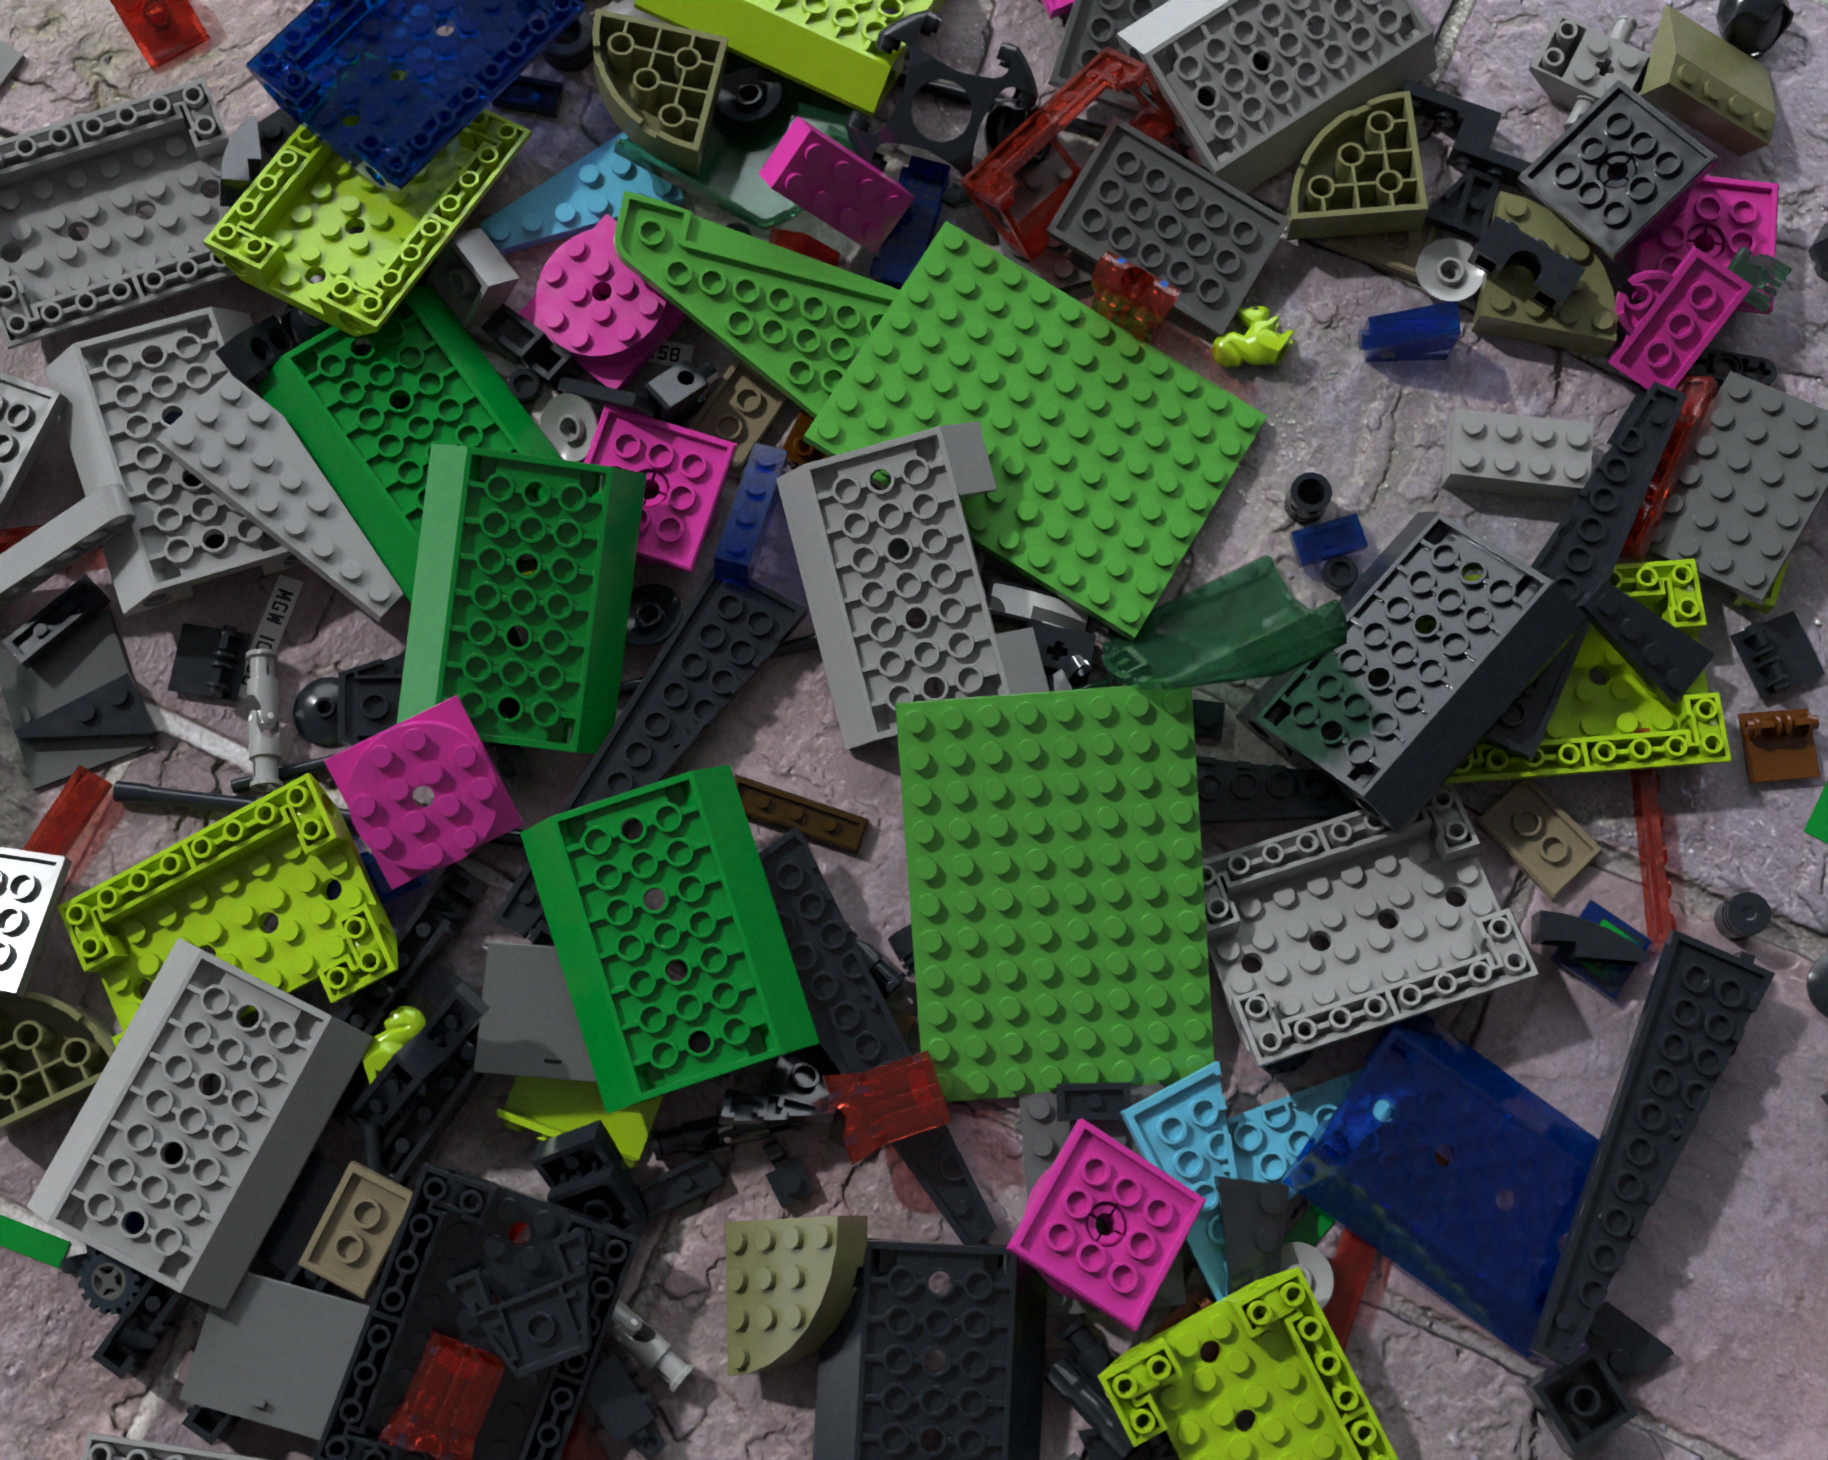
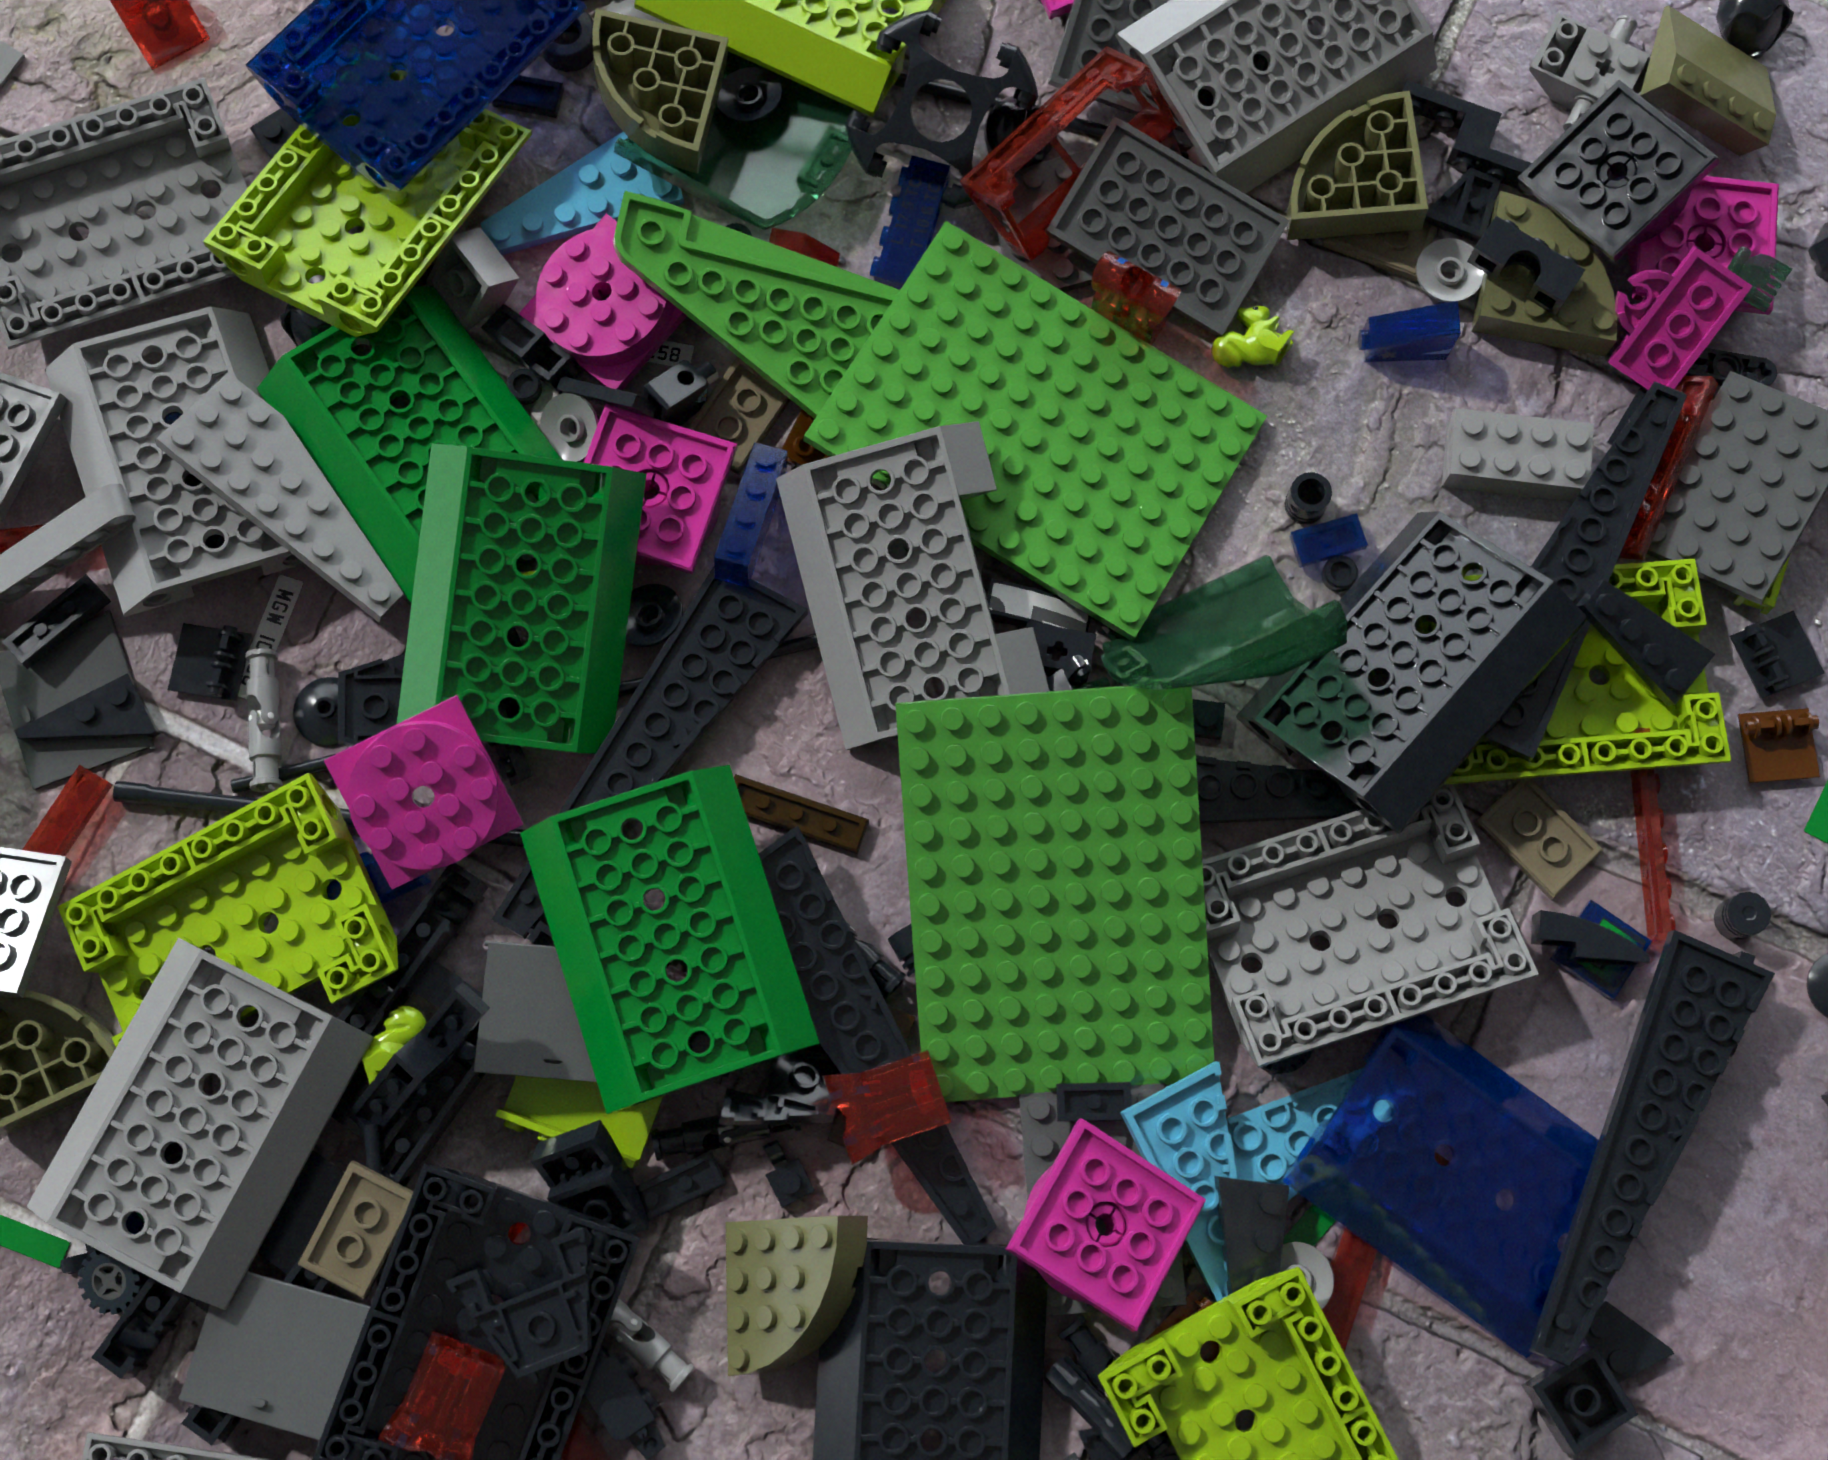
(240, 162): slope -> none
(256, 350): black brick -> none
(835, 185): dark pink brick -> none

